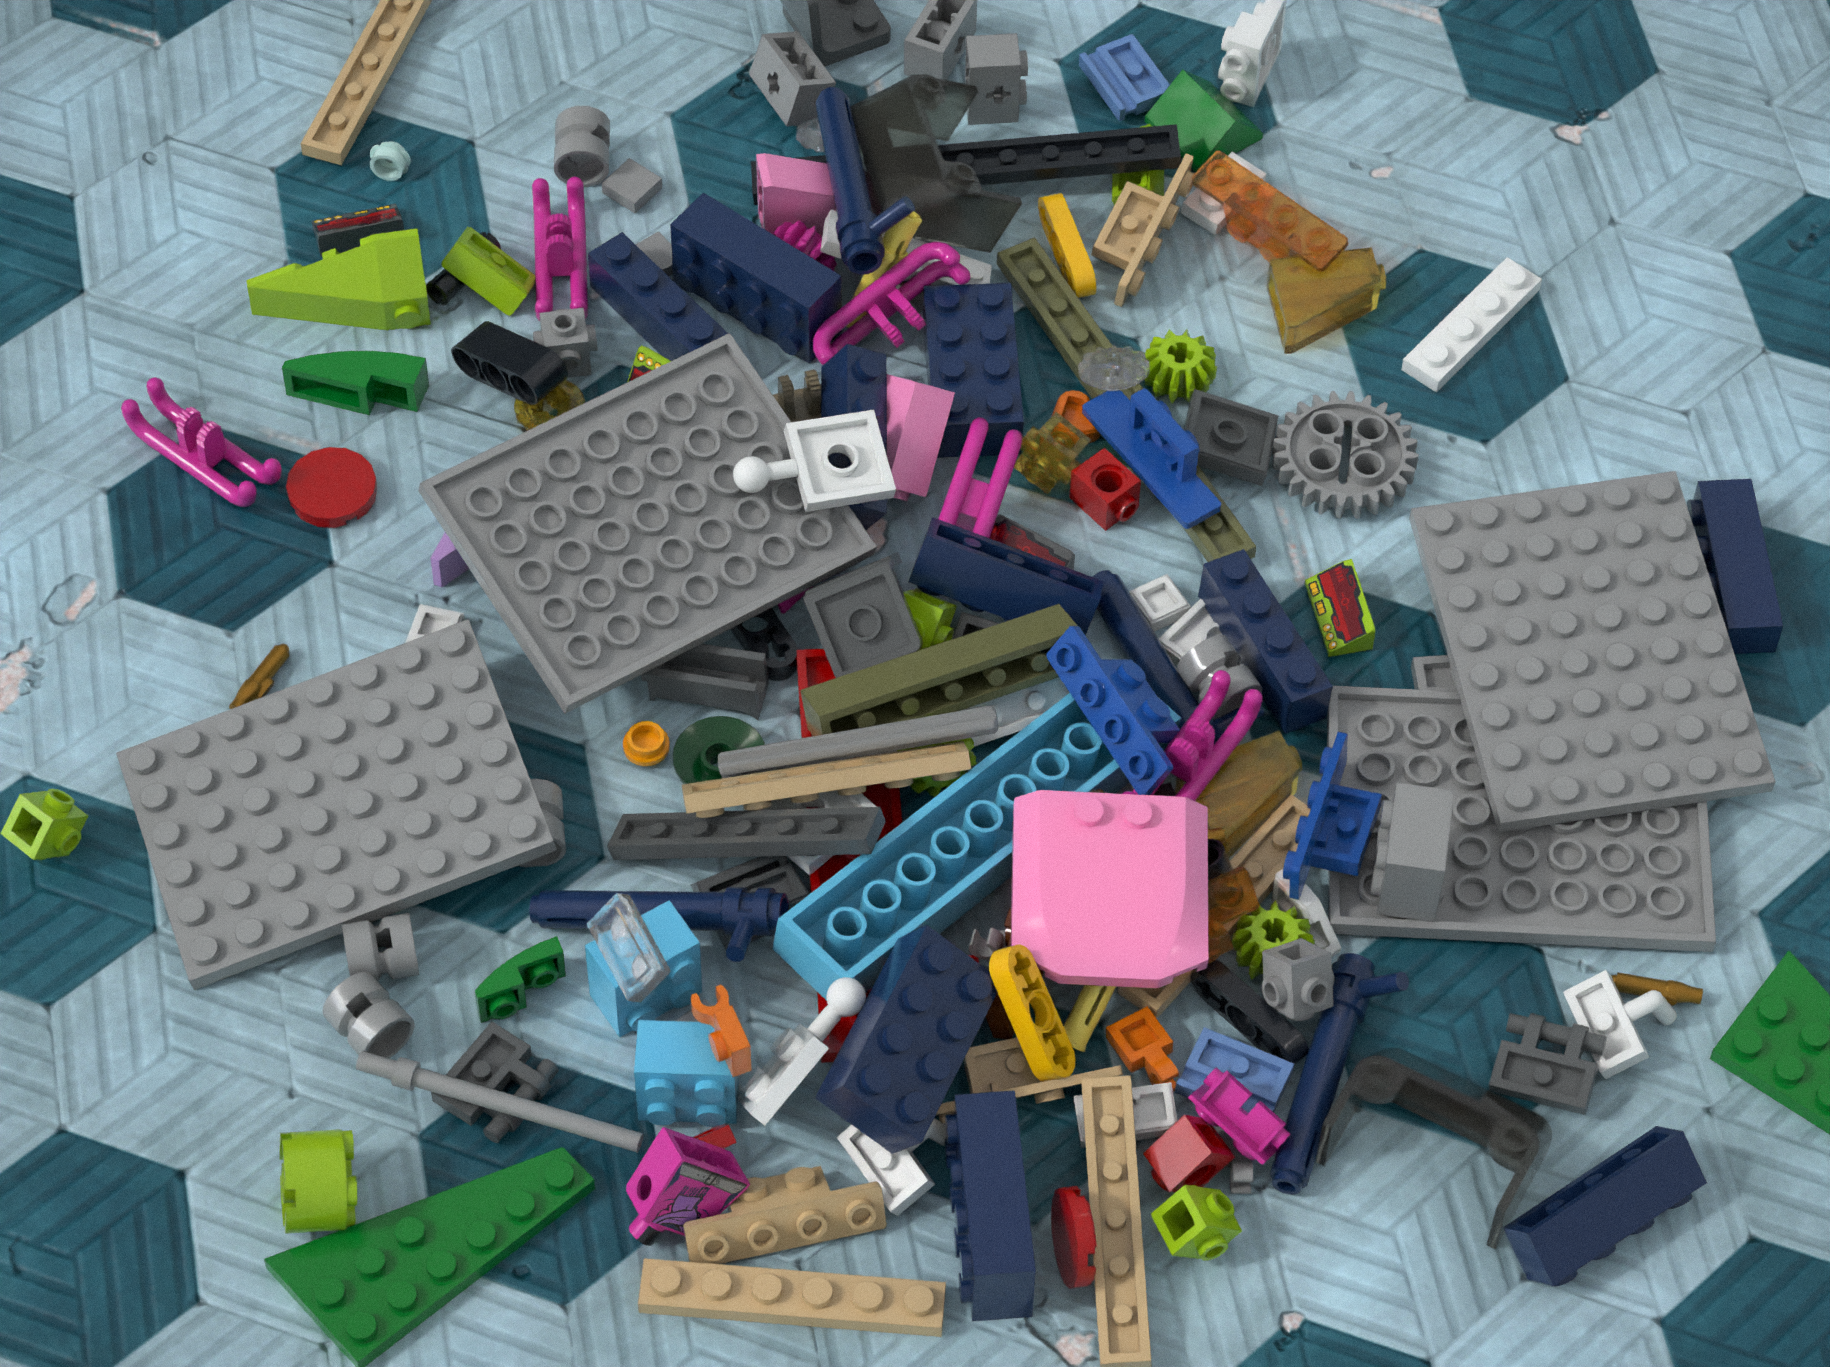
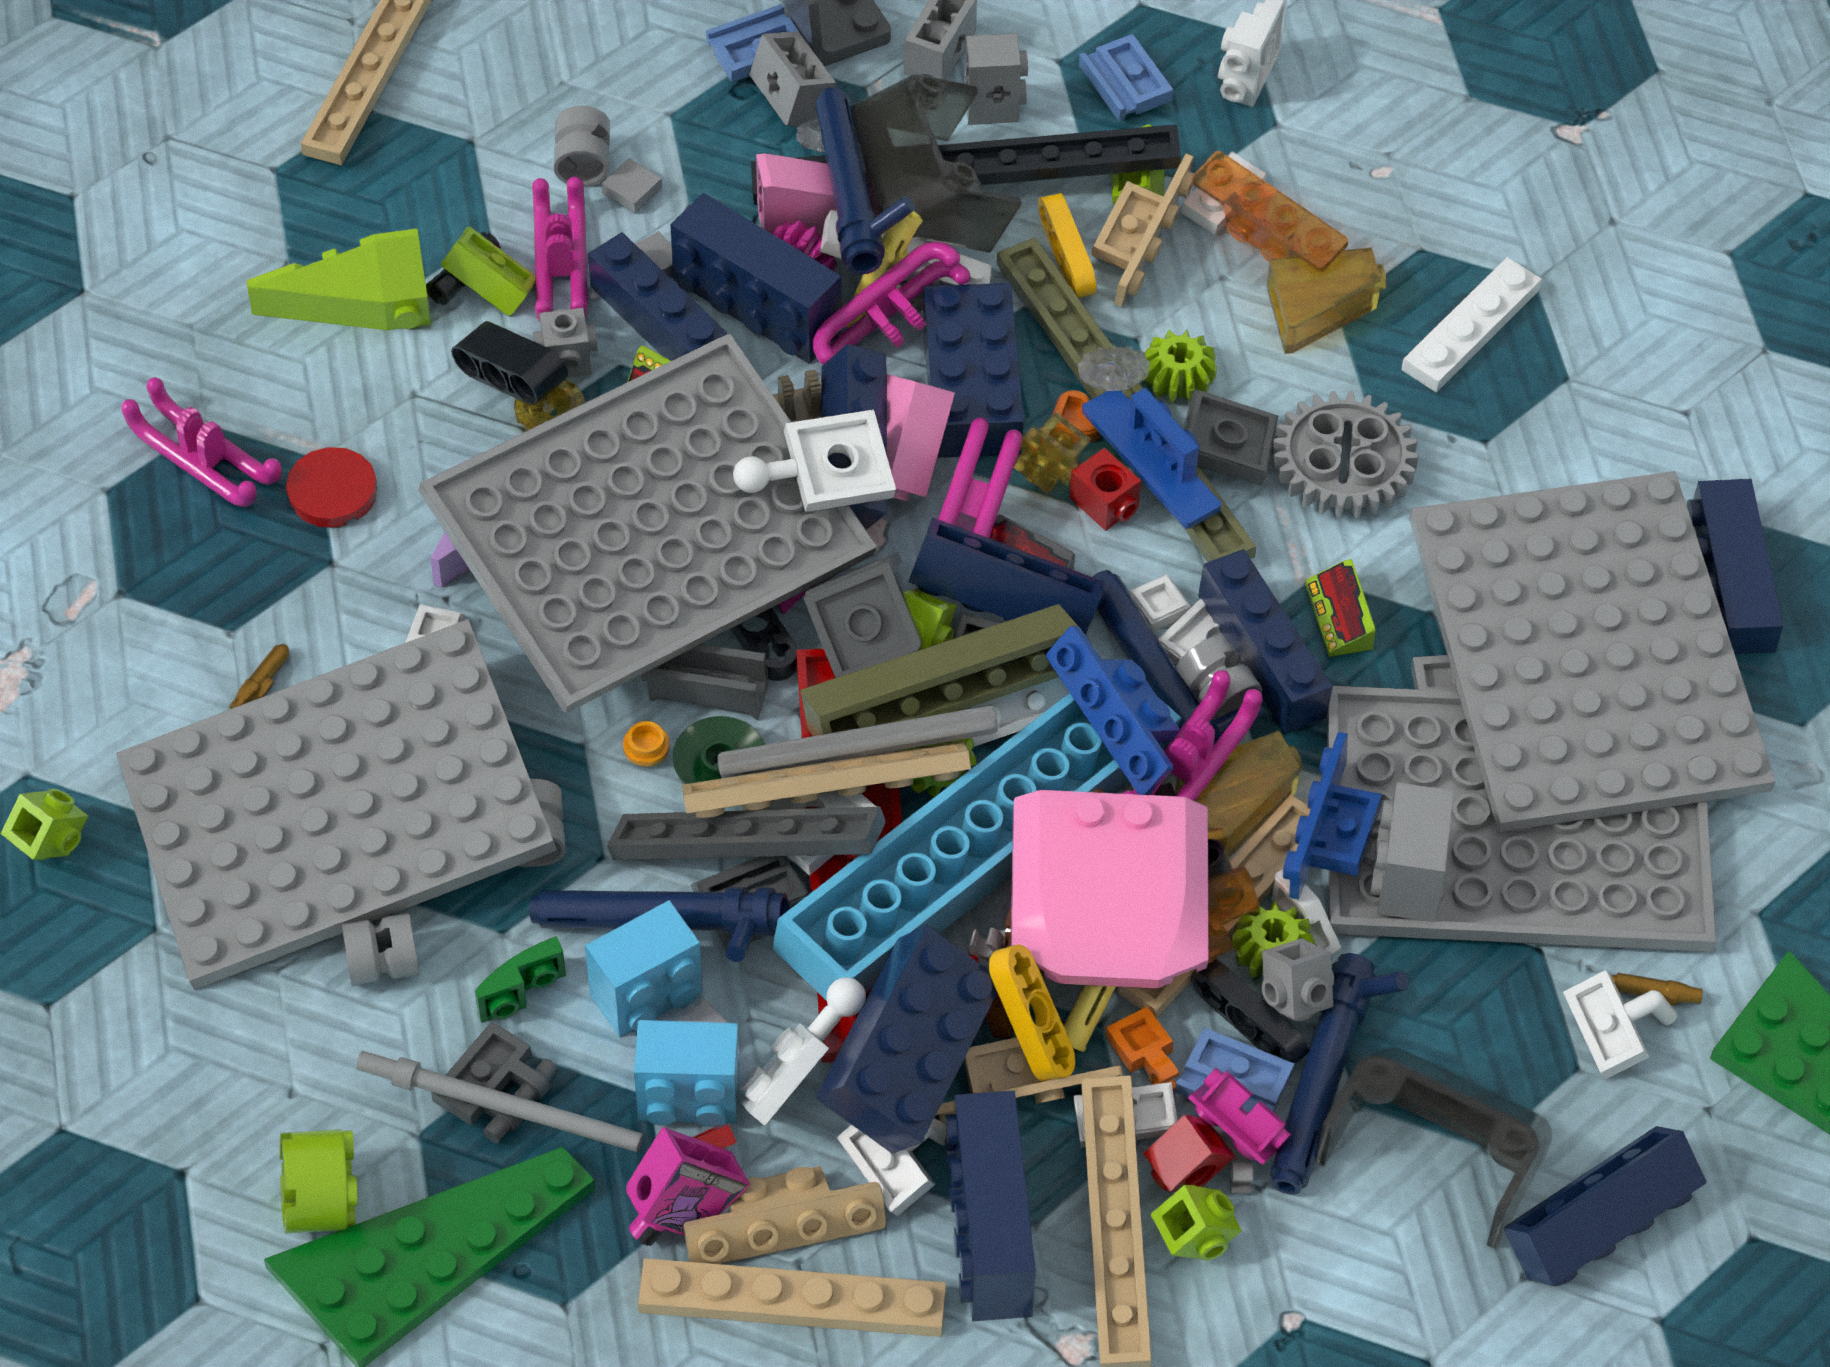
(347, 229): dark grey slope -> none
(358, 379): green slope -> none
(367, 1016): light grey wheel -> none
(389, 160): light aqua plate -> none
(628, 947): clear plate -> none
(729, 1038): orange plate -> none
(738, 40): none -> medium blue plate
(1073, 1236): red tile -> none
(1203, 119): green slope -> none
(1545, 1075): dark grey plate -> none

